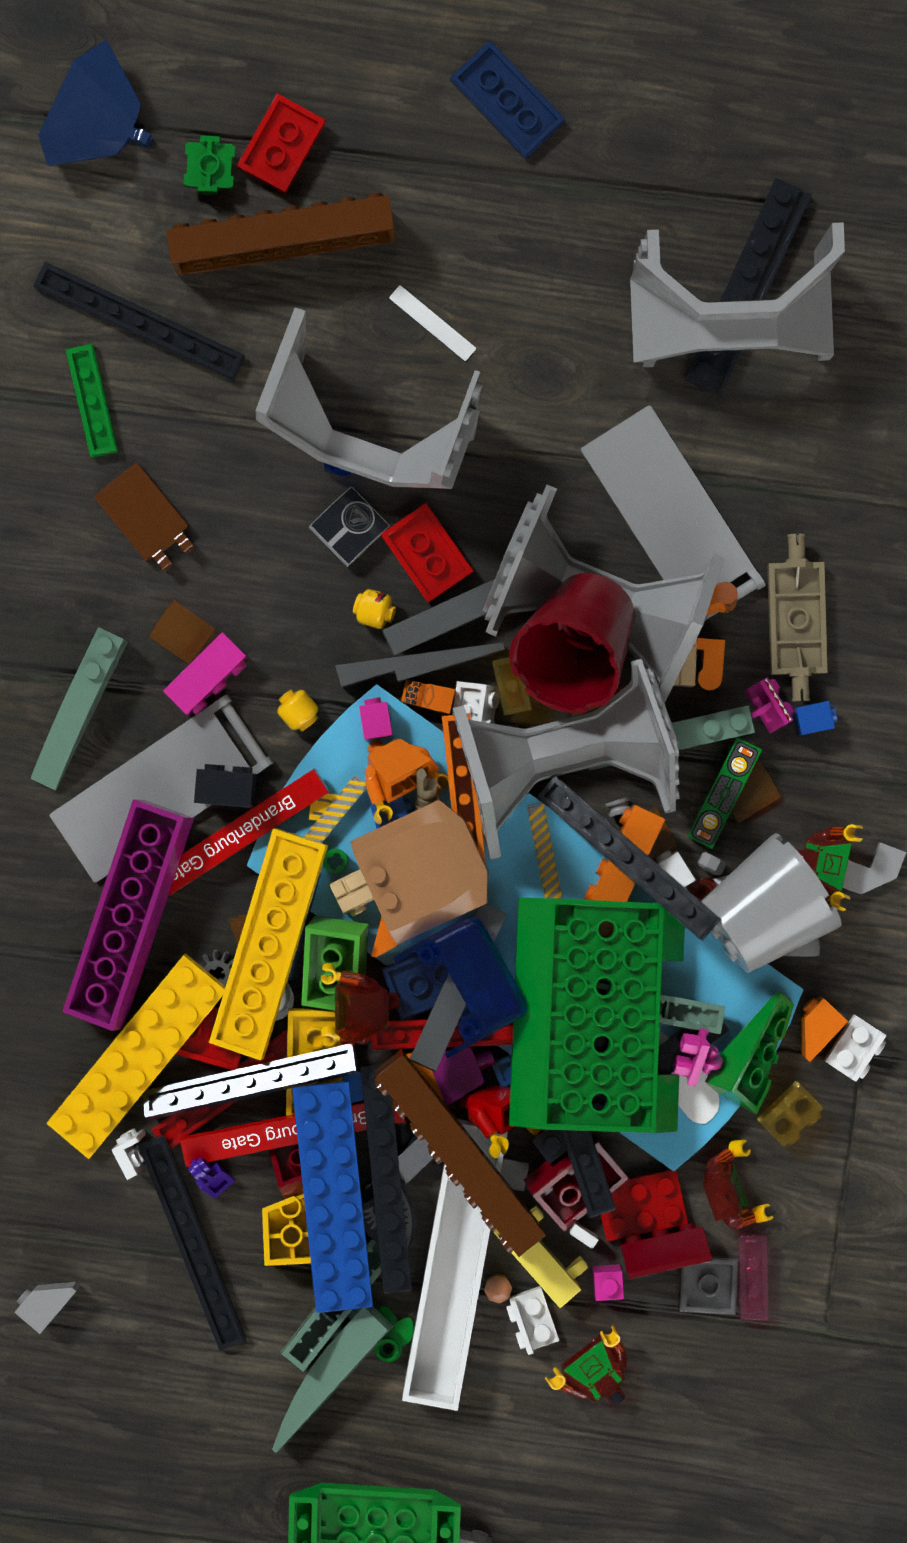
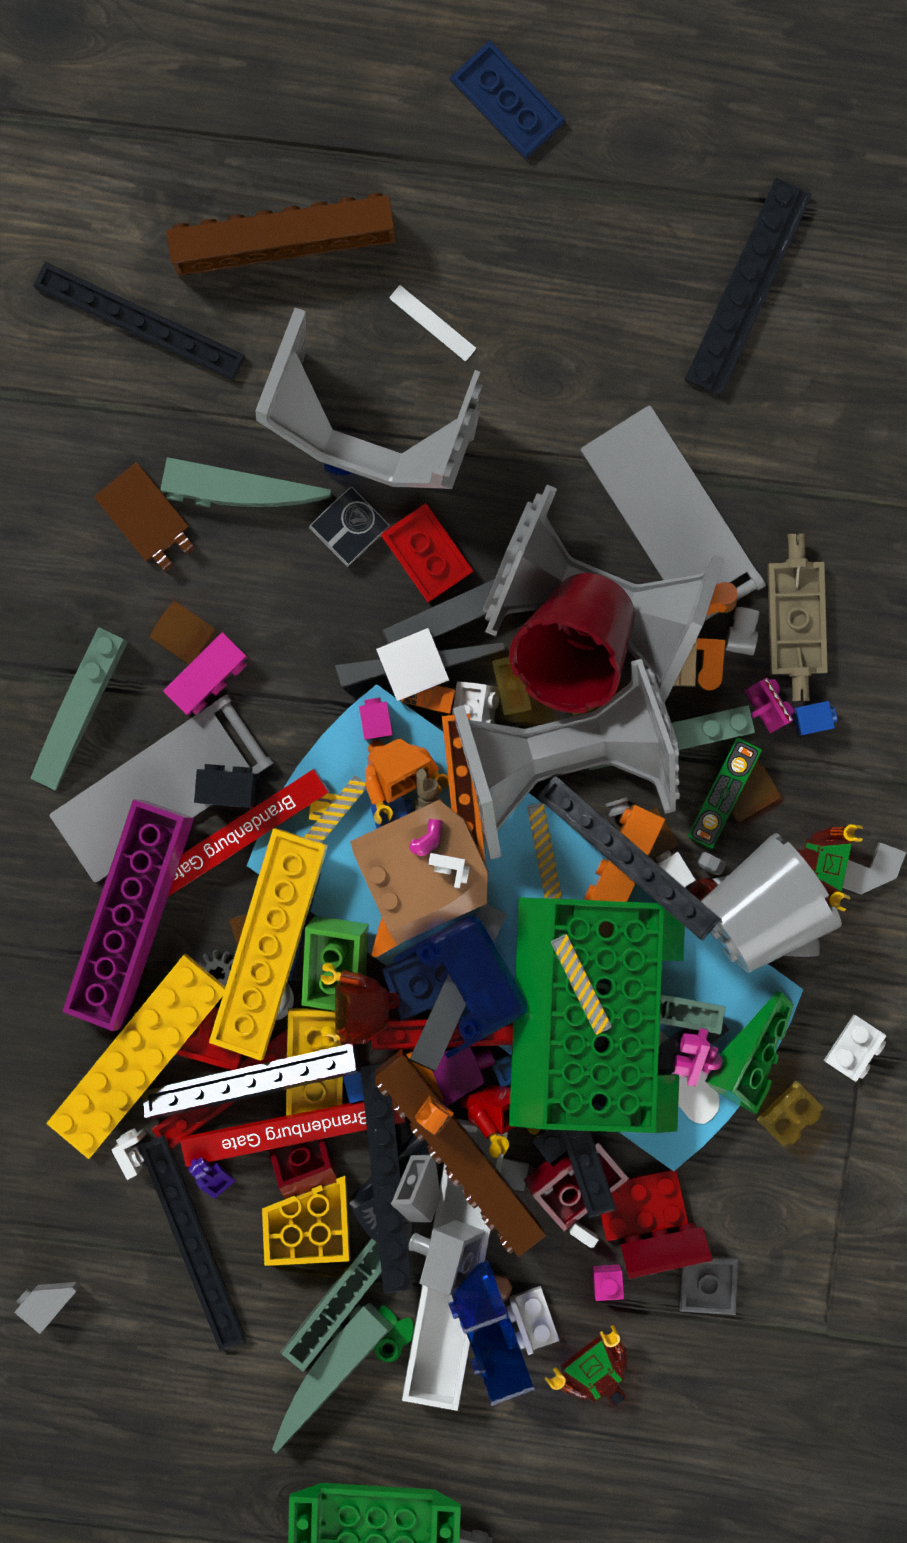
(92, 111): dark blue panel -> none
(92, 400): green tile -> none
(209, 165): green piece -> none
(233, 488): none -> sand green slope
(281, 144): red plate -> none
(297, 710): yellow head -> none
(332, 1196): blue plate -> none
(340, 868): green bush -> none
(352, 893): tan brick -> none
(374, 608): yellow head -> none
(412, 664): none -> white tile
(418, 1190): none -> light grey slope
(429, 841): none -> dark pink arm
(433, 1115): none -> orange leg
(445, 864): none -> white bracket
(449, 1255): none -> light grey brick
(491, 1335): none -> clear blue windscreen
(549, 1271): light yellow brick -> none
(581, 984): none -> sticker
(676, 323): light grey panel -> none
(726, 1192): clear red torso -> none
(742, 635): none -> light grey piece
(753, 1277): clear pink plate -> none
(818, 1026): orange slope -> none

